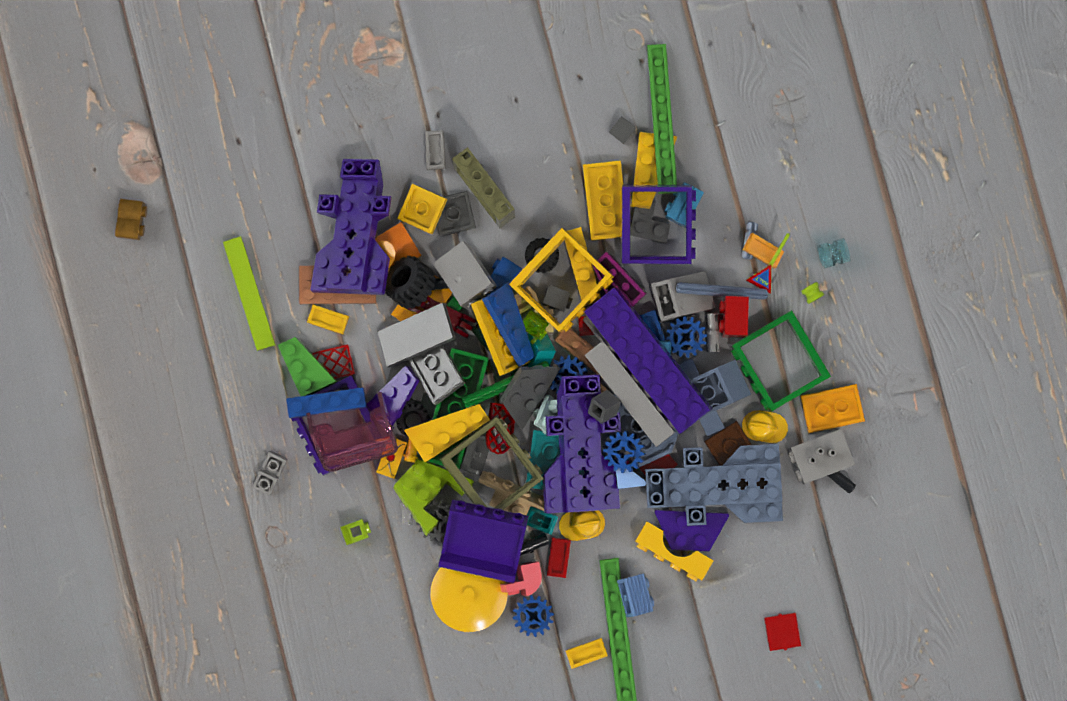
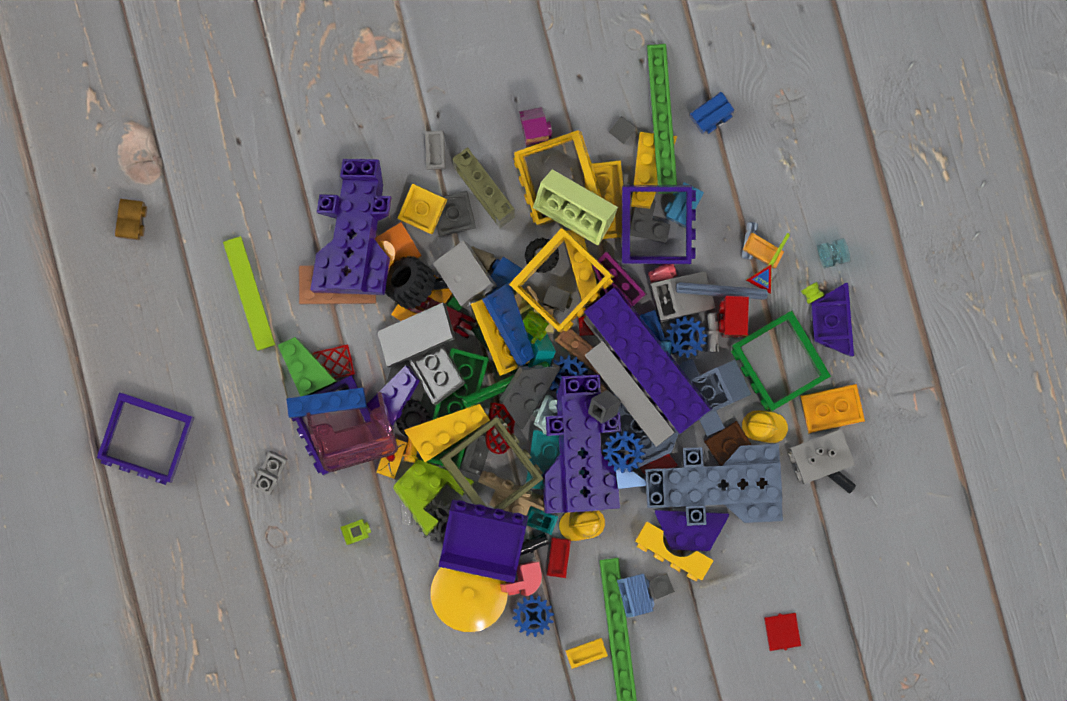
(126, 466): none -> dark purple window
(328, 319): yellow tile -> none
(486, 258): none -> dark tan cone
(525, 178): none -> yellow window
(535, 126): none -> magenta wedge
(574, 207): none -> yellowish green slope
(661, 586): none -> dark grey brick
(662, 273): none -> coral cone
(712, 113): none -> blue brick
(833, 321): none -> dark purple wing

